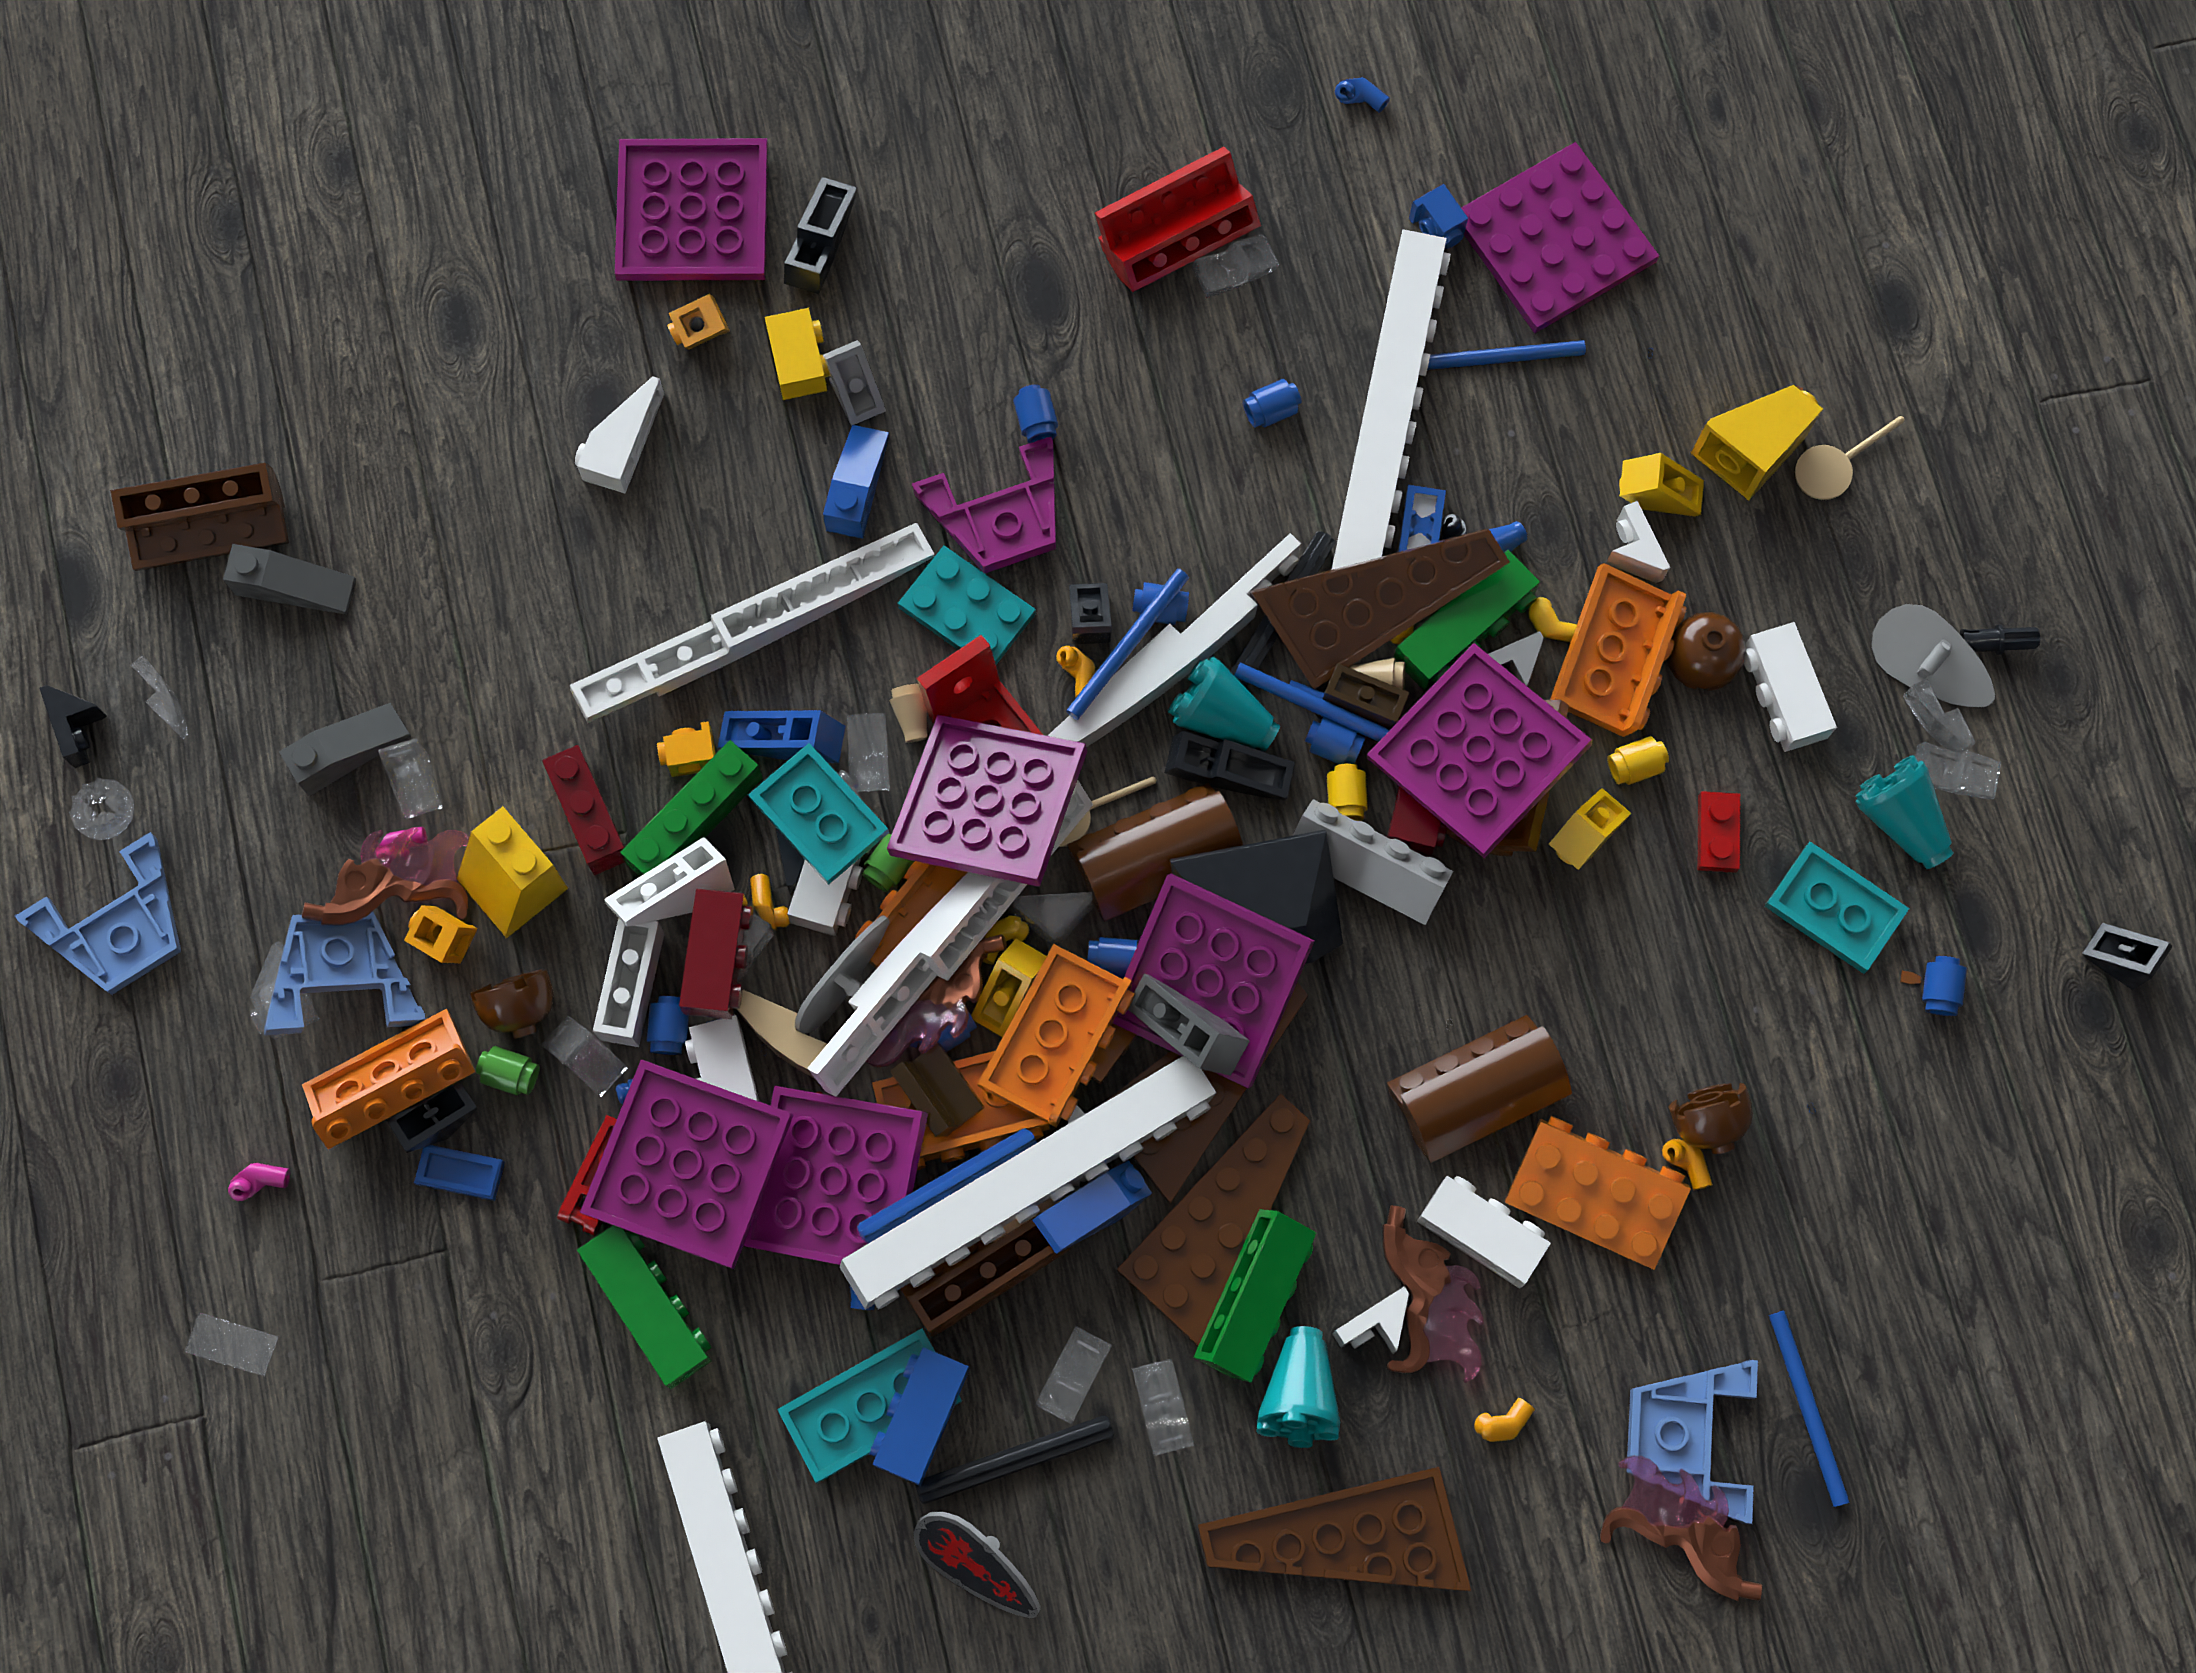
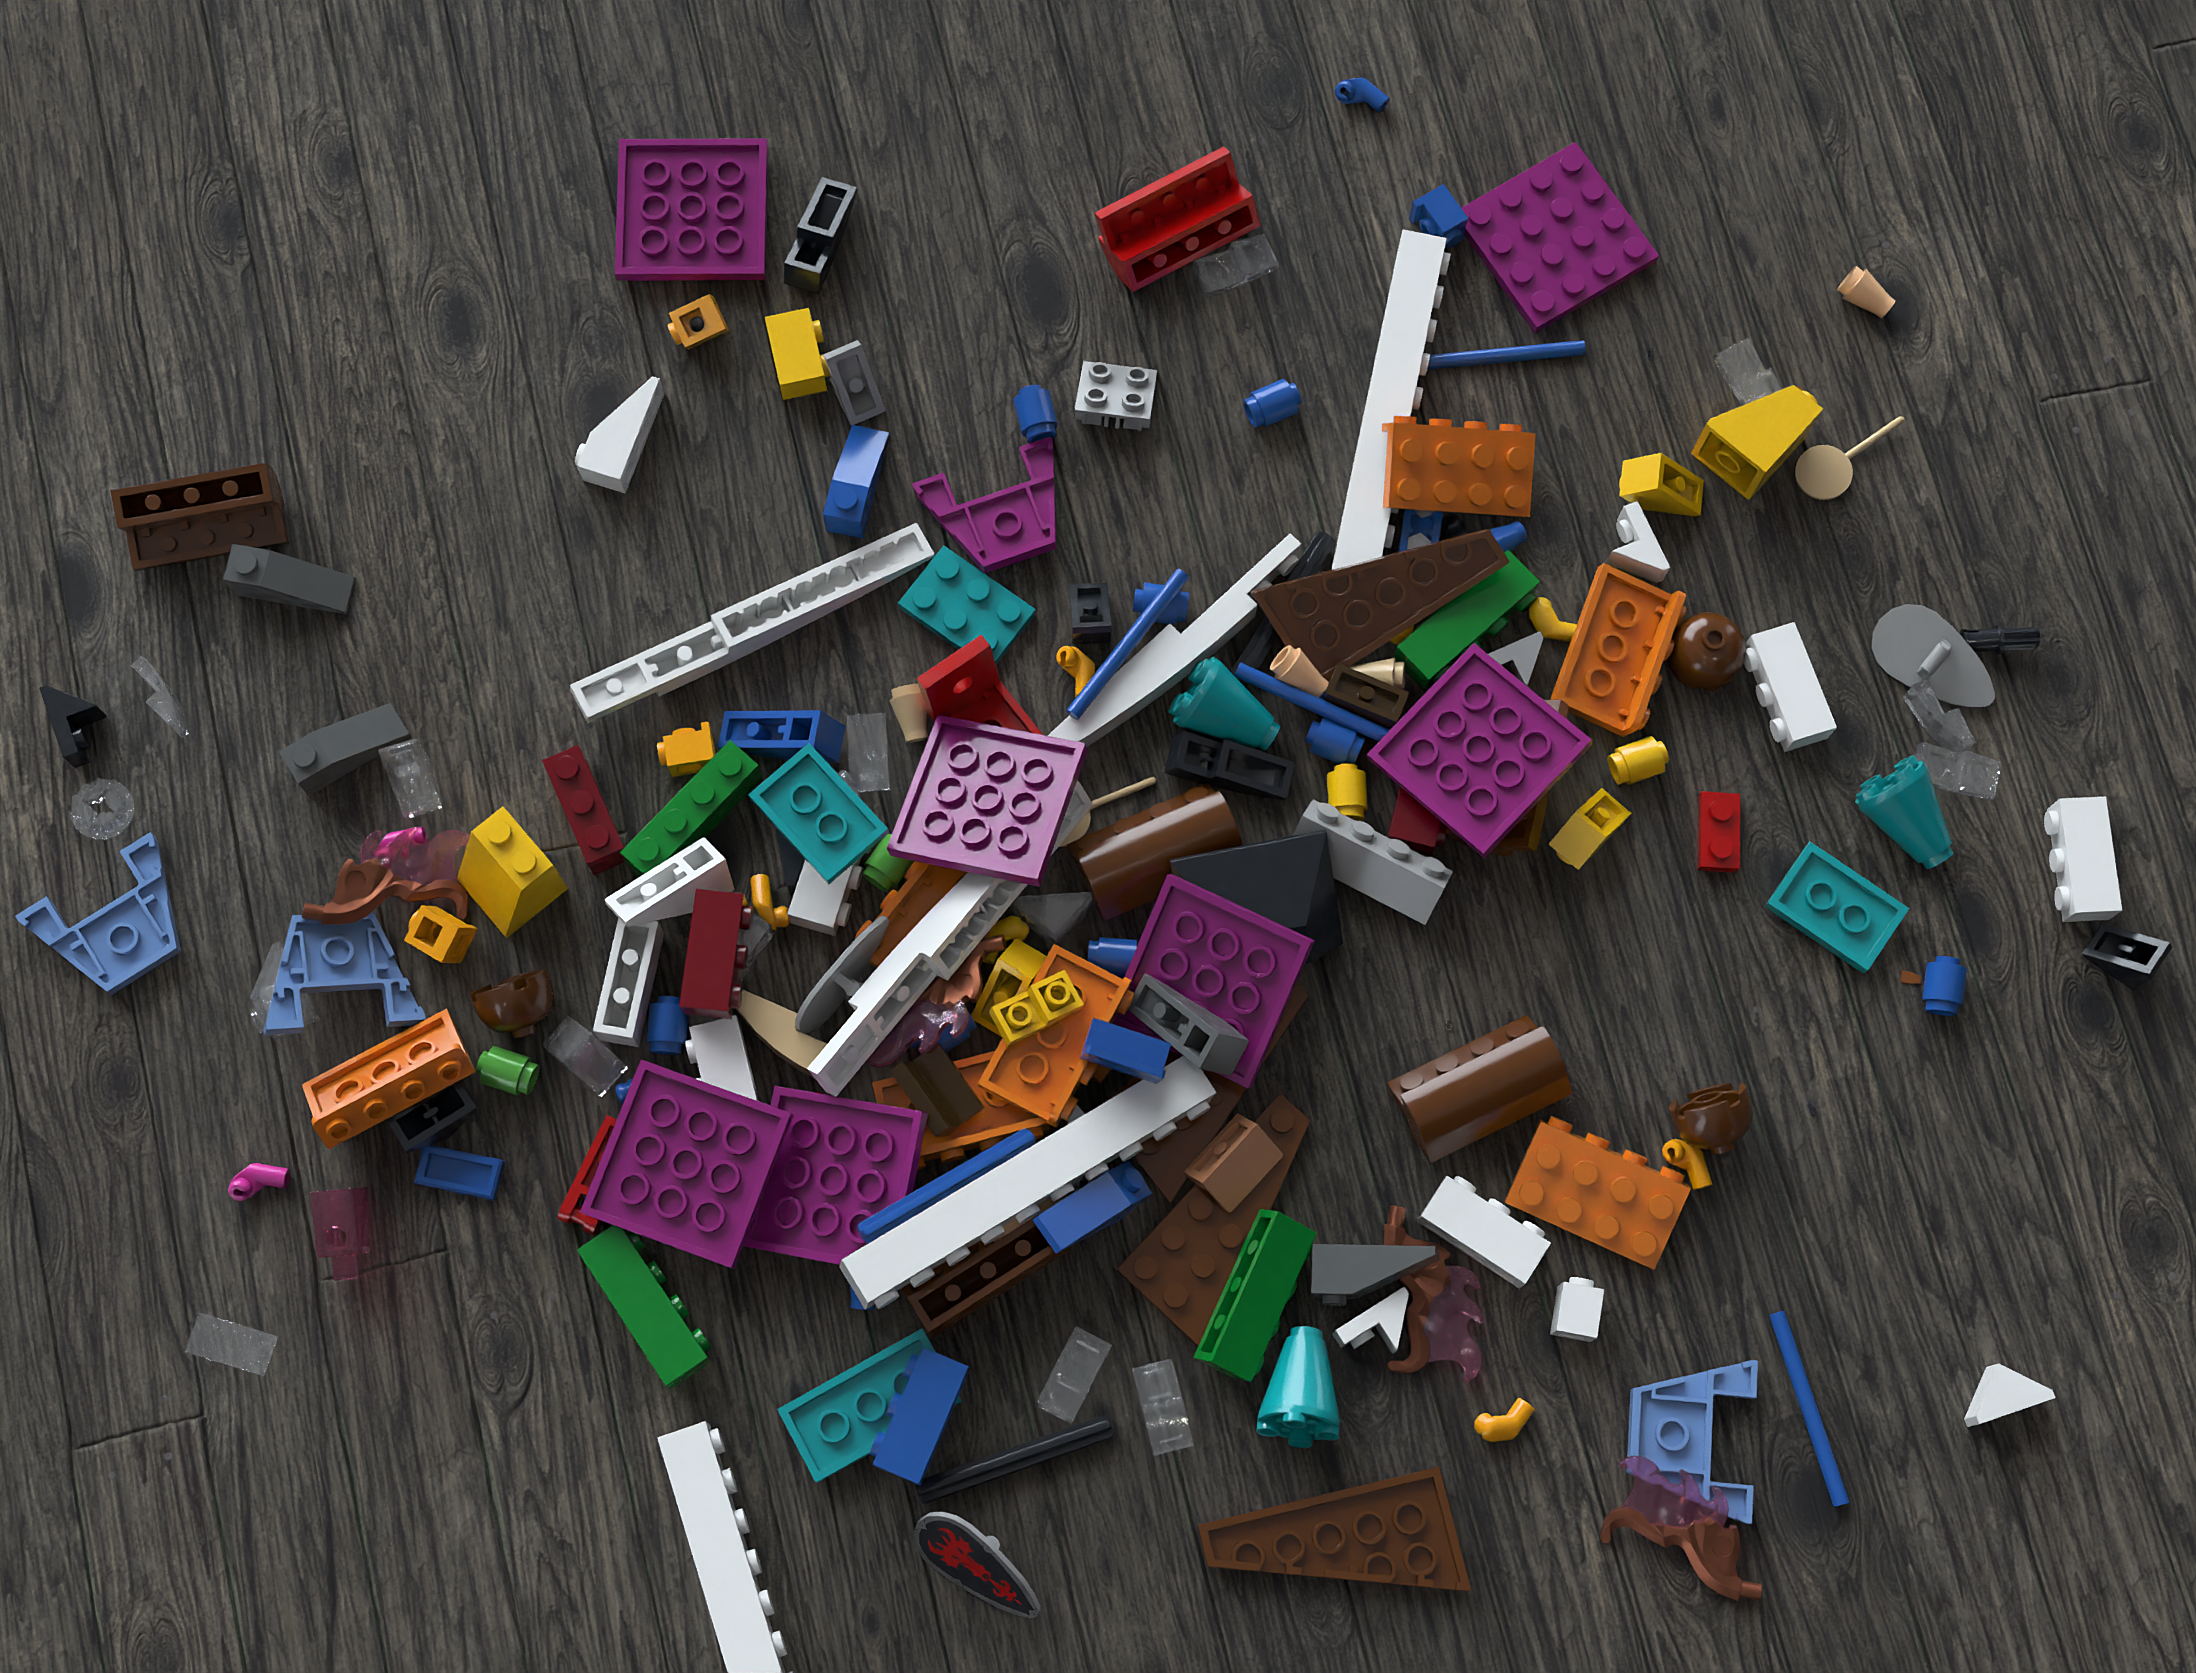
(343, 1211): none -> clear pink torso
(1036, 1008): none -> yellow slope
(1115, 393): none -> light grey hinge
(1125, 1051): none -> blue panel
(1234, 1162): none -> nougat panel
(1296, 669): none -> light nougat cone
(1357, 1270): none -> dark grey slope
(1458, 467): none -> orange bracket
(1577, 1310): none -> white brick
(1745, 372): none -> clear slope
(1864, 291): none -> light nougat cone
(2002, 1393): none -> white slope
(2083, 859): none -> white brick

